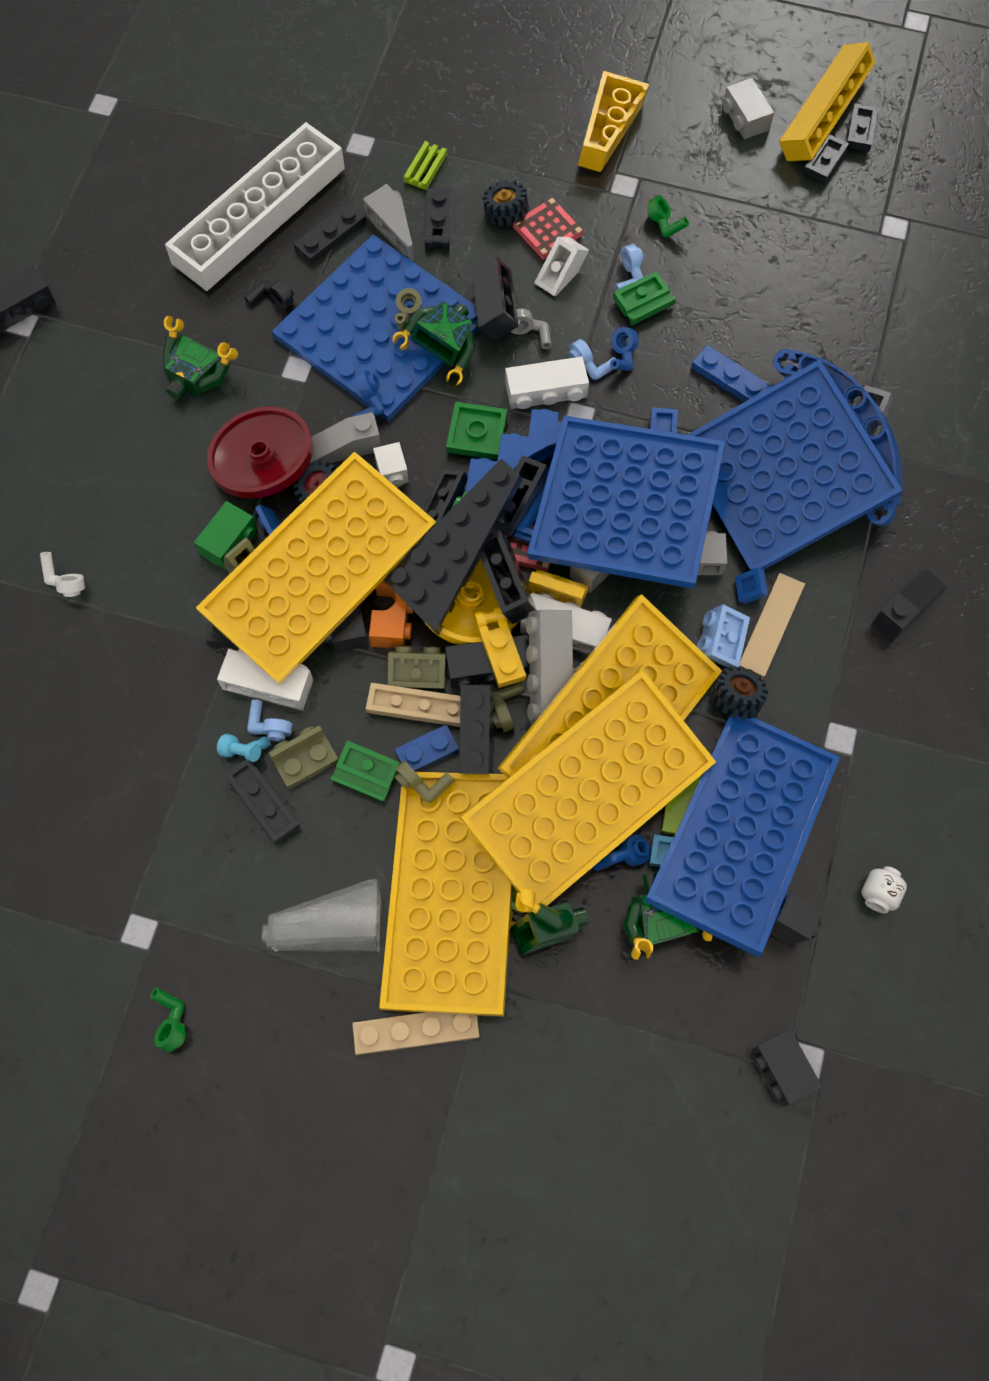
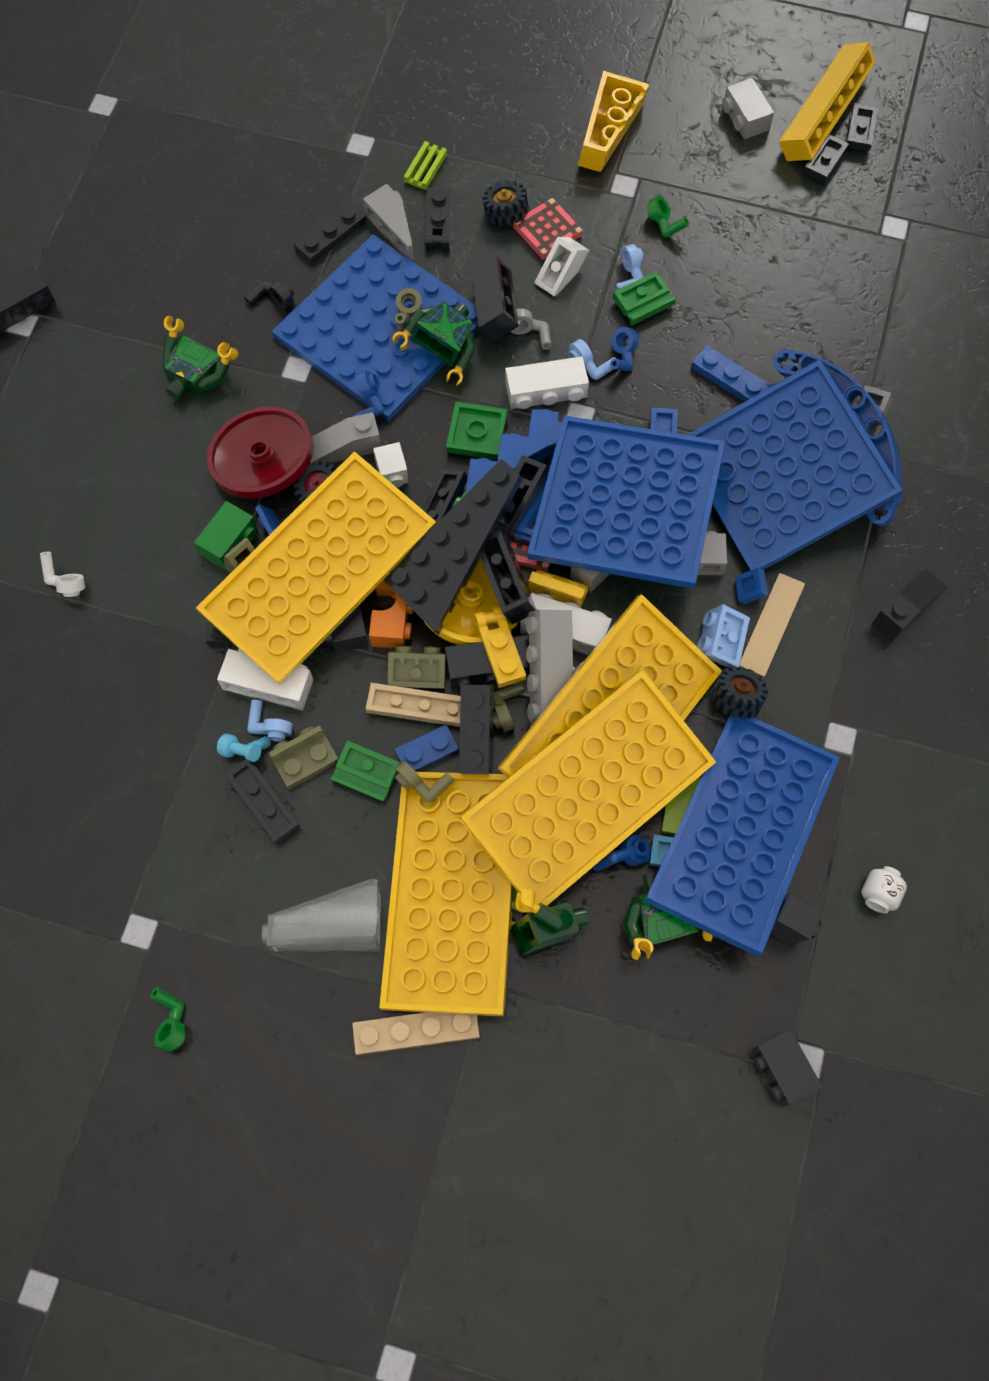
(255, 206): white brick -> none

